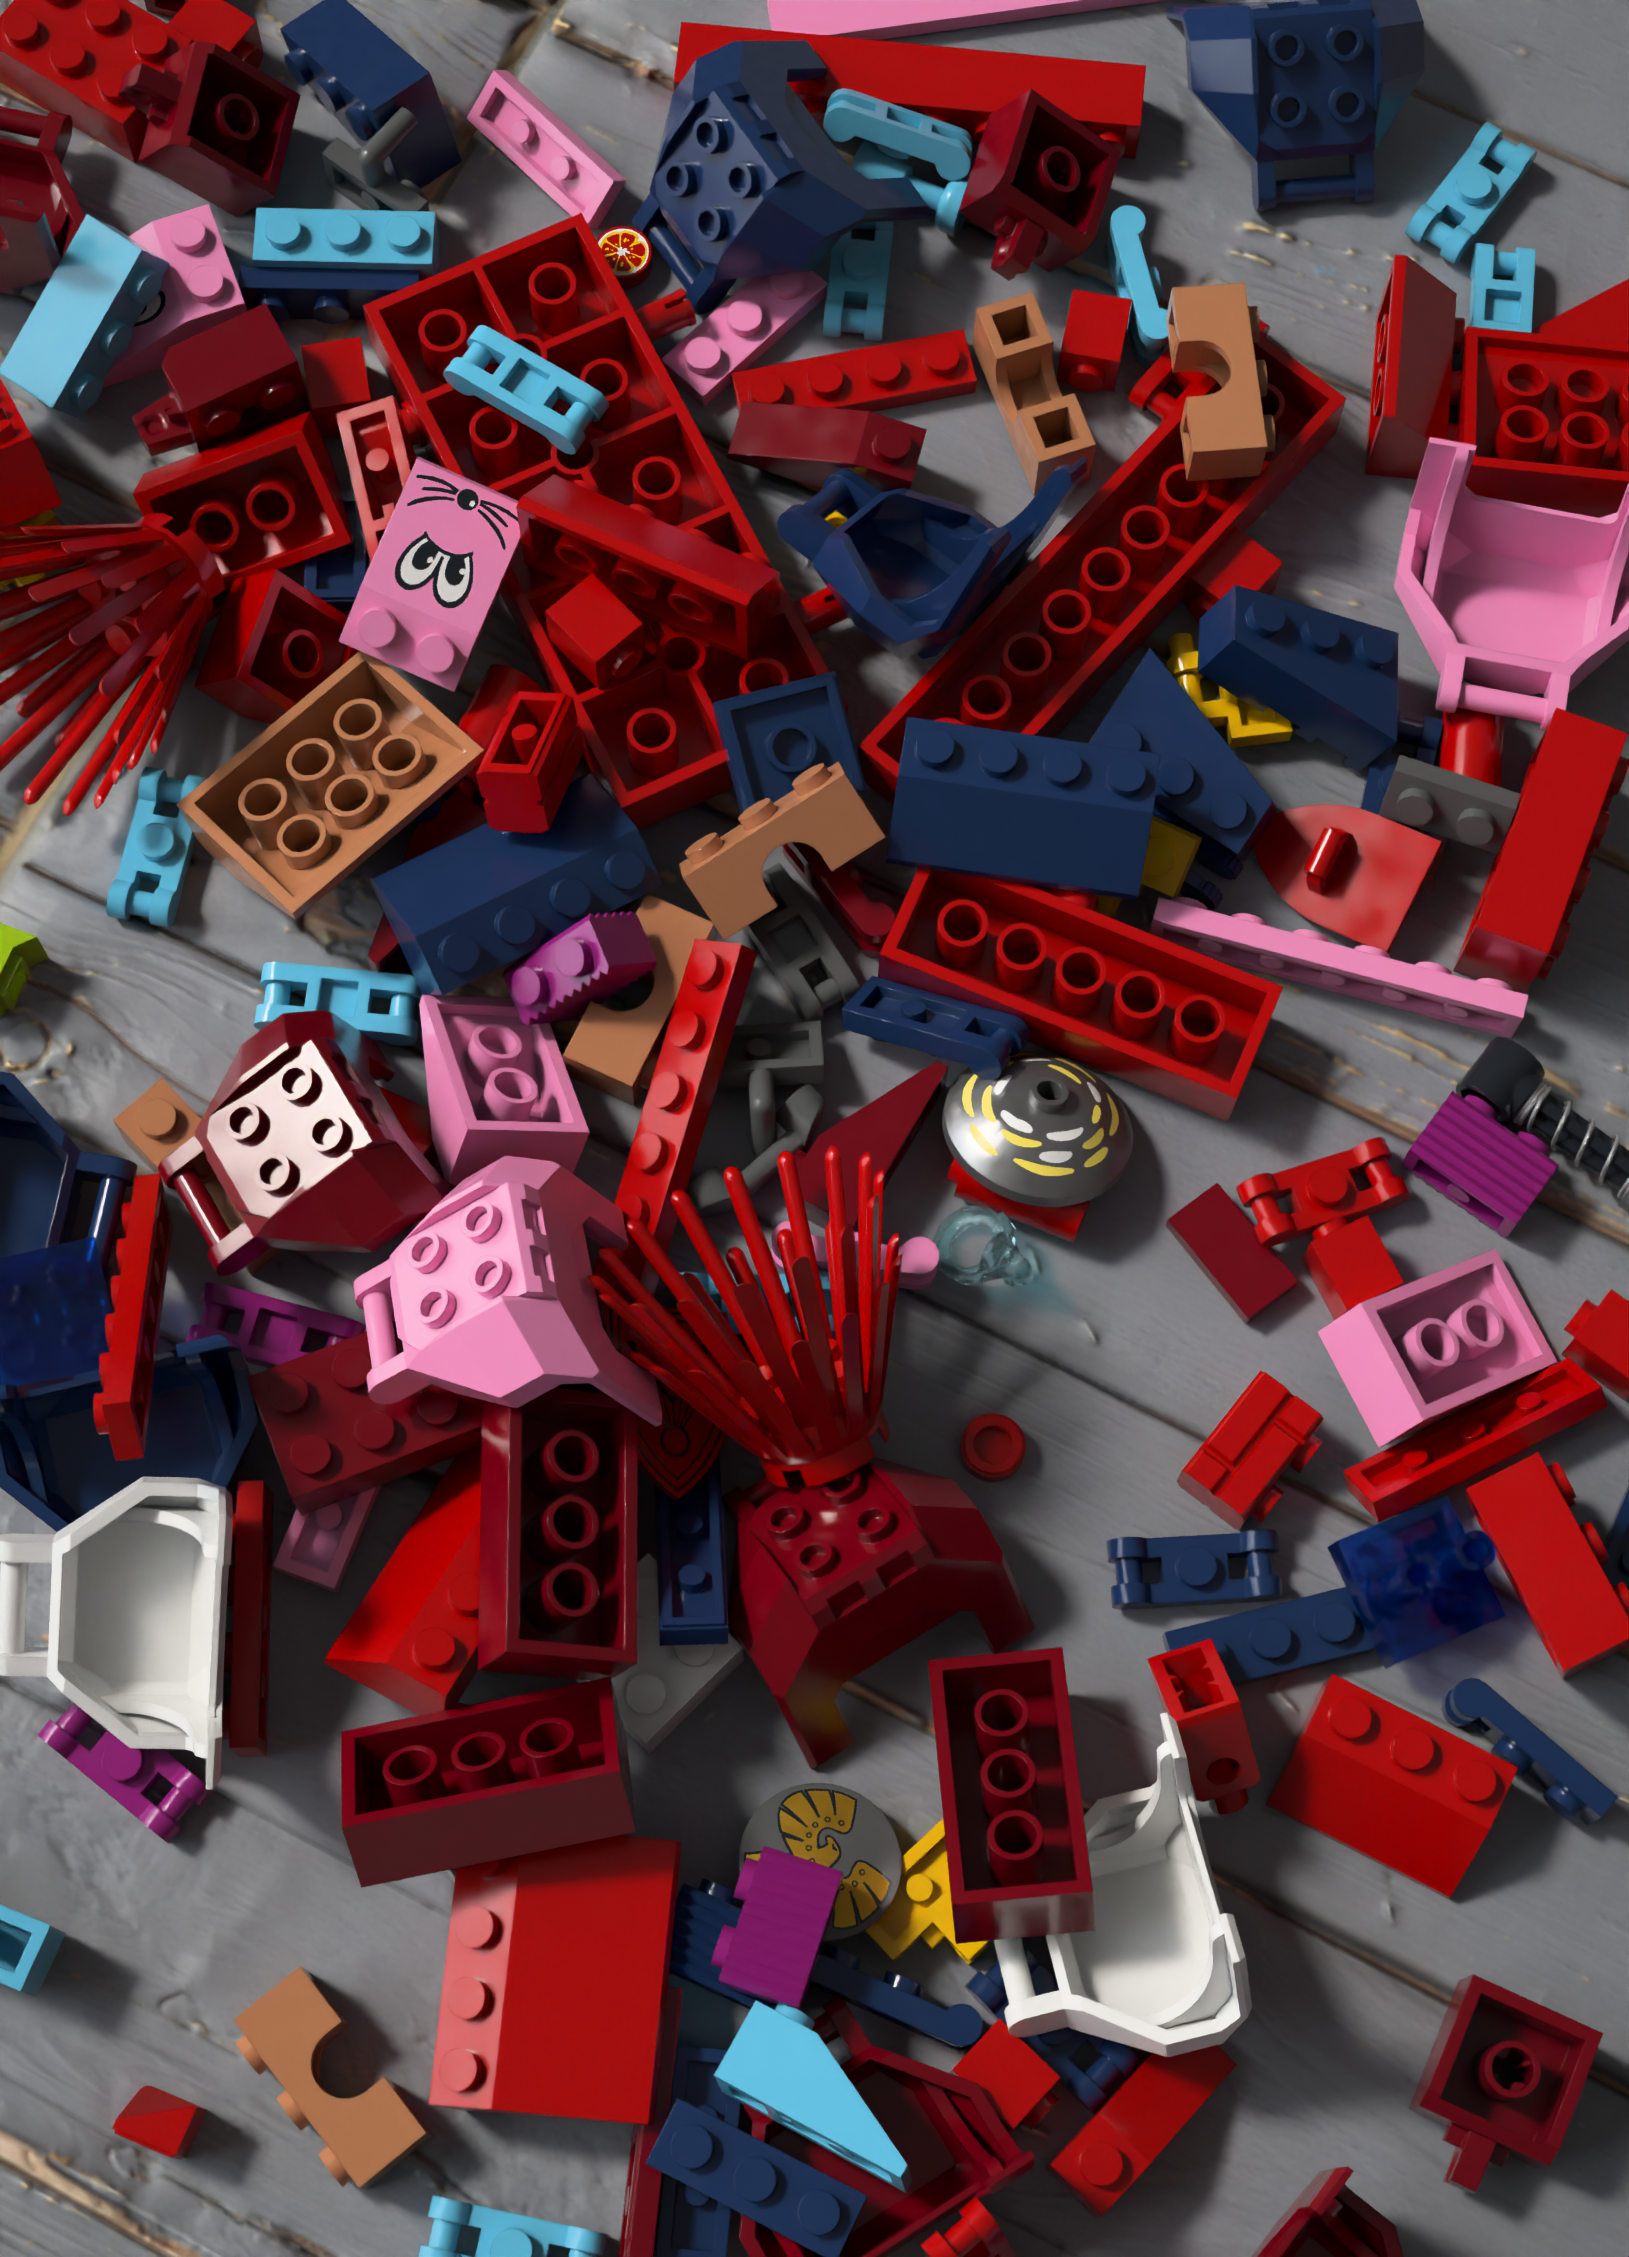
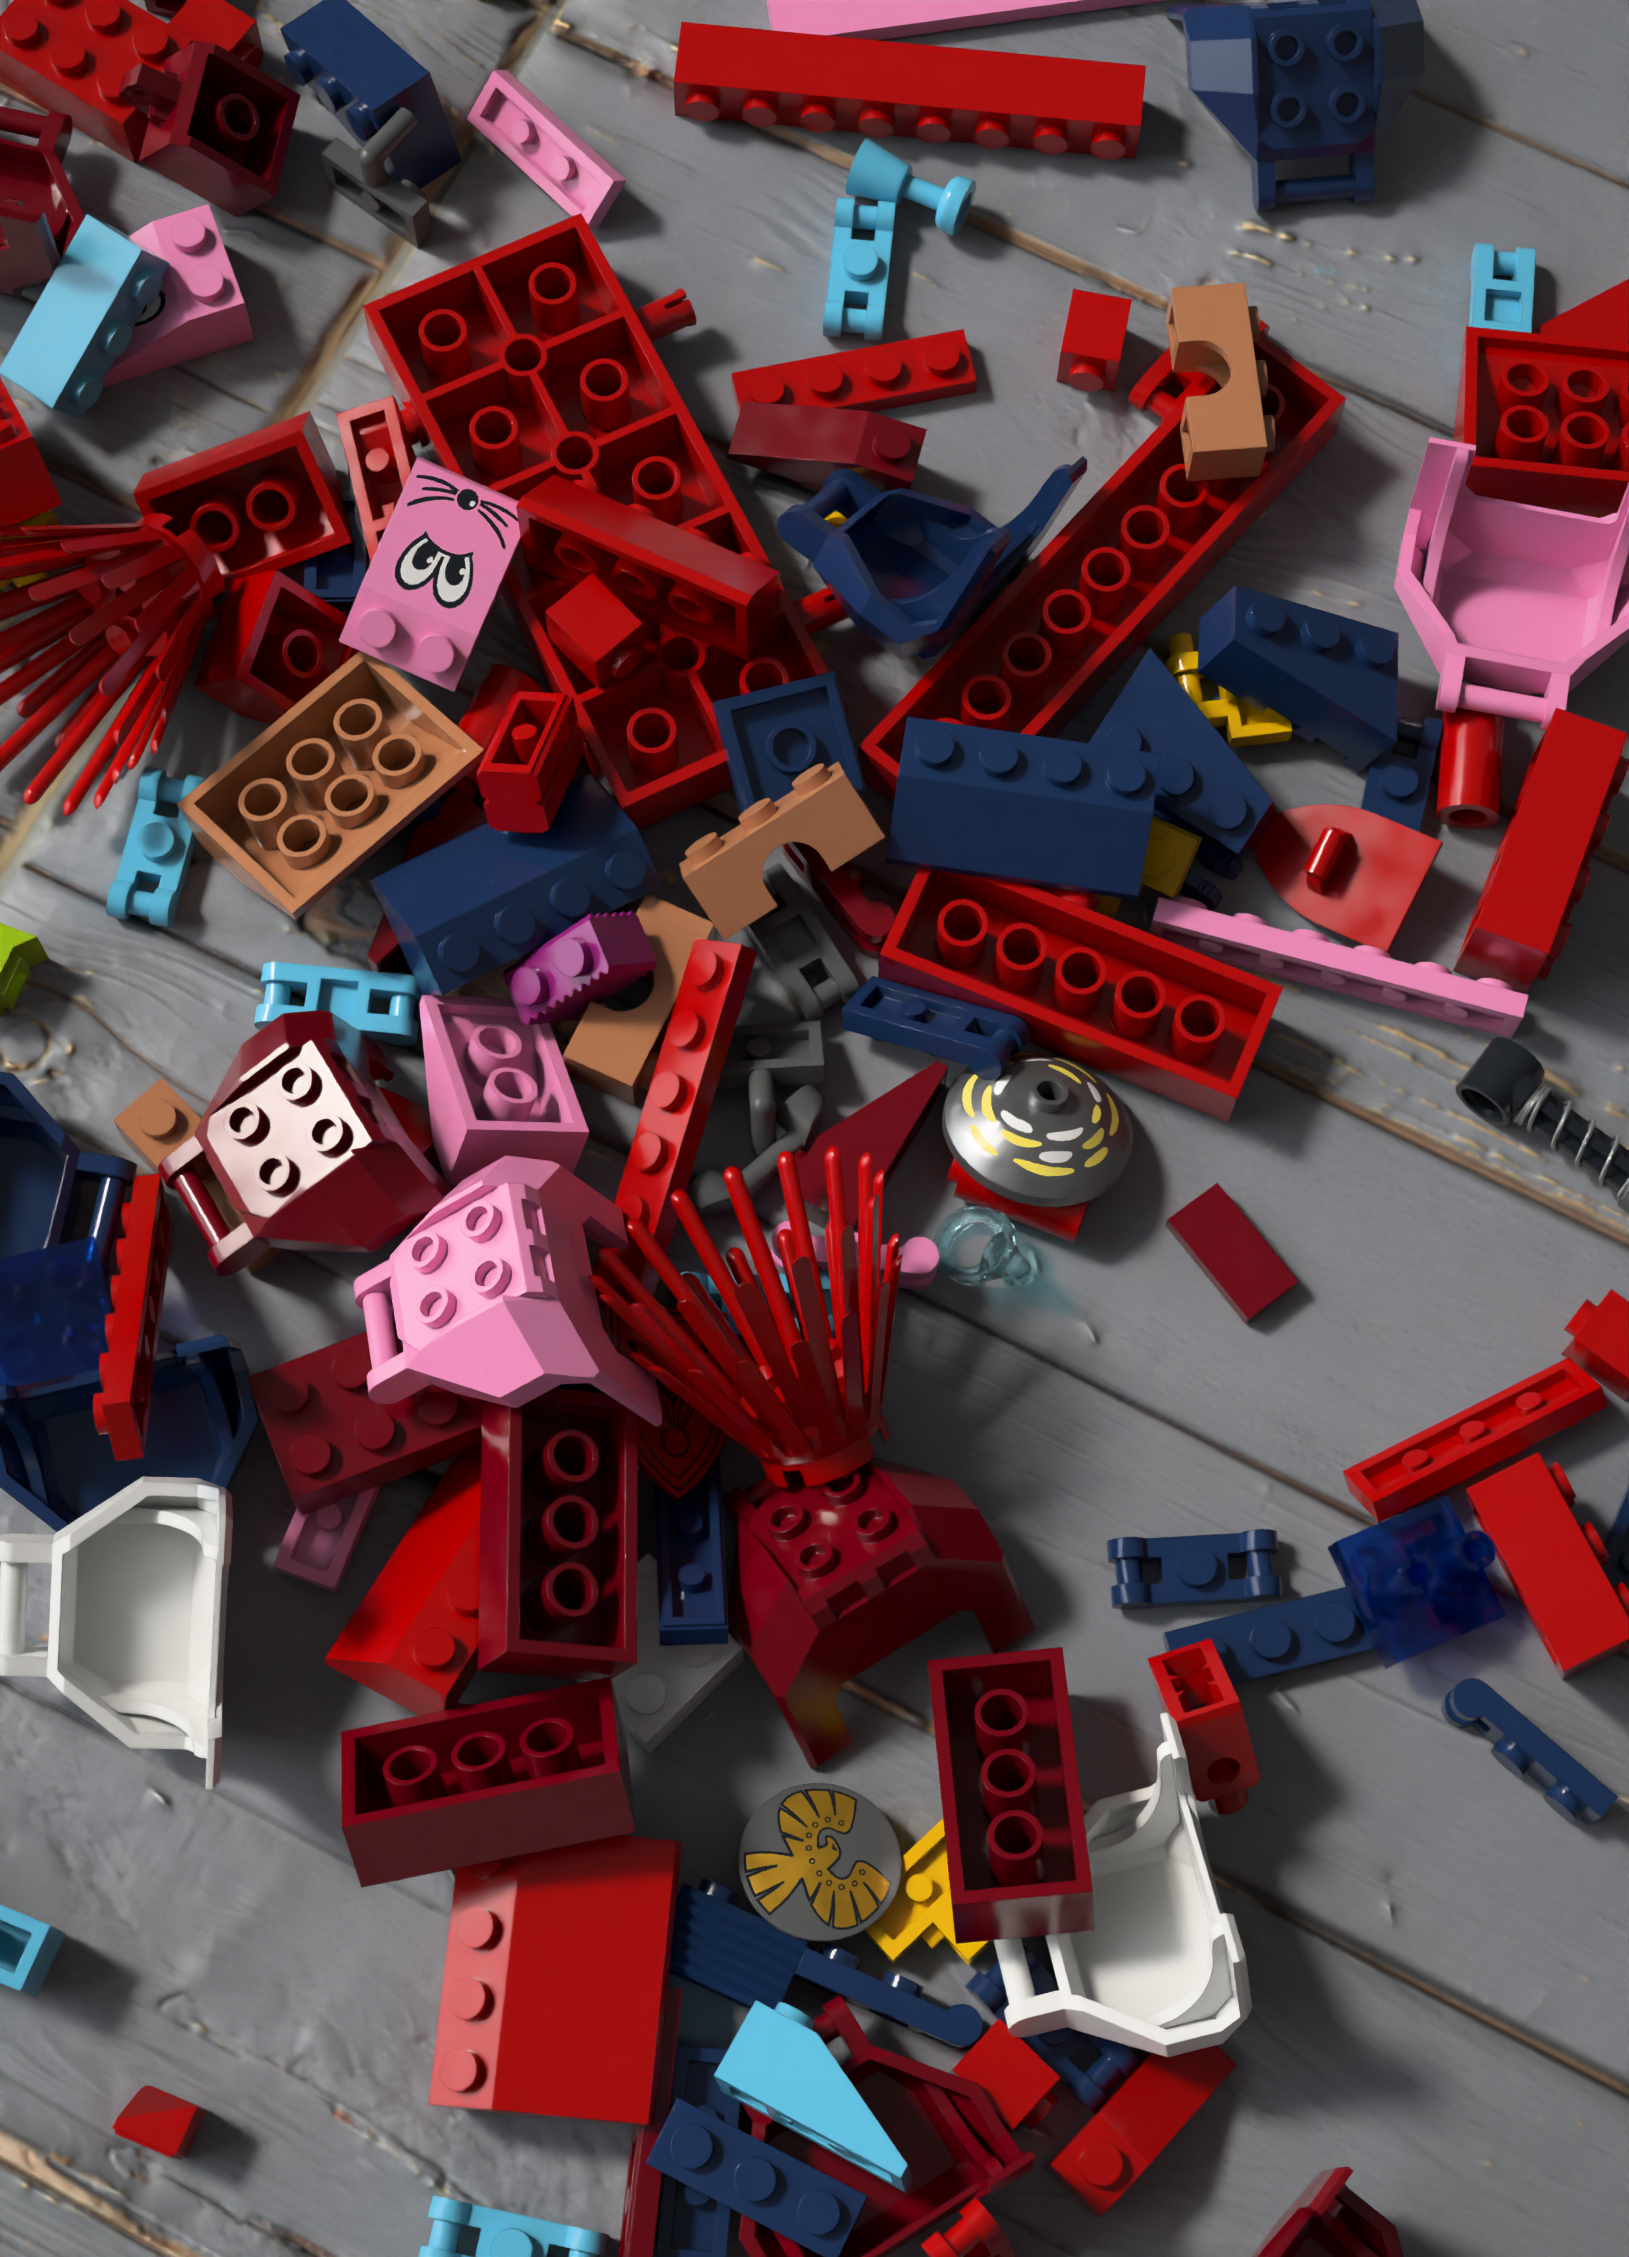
(128, 1772): magenta plate -> none
(224, 386): dark red hinge -> none
(249, 1642): red plate -> none
(271, 1328): magenta plate -> none
(288, 2035): nougat arch -> none
(319, 293): dark blue plate -> none
(335, 381): red brick -> none
(347, 239): medium azure brick -> none
(526, 388): medium azure plate -> none
(627, 254): red tile -> none
(741, 331): bright pink plate -> none
(754, 175): dark blue piece -> none
(778, 1928): magenta brick -> none
(899, 131): medium azure plate -> none
(992, 1447): red tile -> none
(1019, 369): nougat arch -> none
(1038, 185): dark red hinge -> none
(1137, 282): medium azure plate -> none
(1233, 562): red brick -> none
(1251, 1451): red brick -> none
(1322, 1192): red plate -> none
(1349, 1264): red brick -> none
(1391, 1786): red slope -> none
(1412, 370): red slope -> none
(1436, 1346): bright pink slope -> none
(1448, 808): dark grey plate -> none
(1471, 193): medium azure plate -> none
(1480, 1162): magenta brick -> none
(1511, 2119): dark red hinge -> none

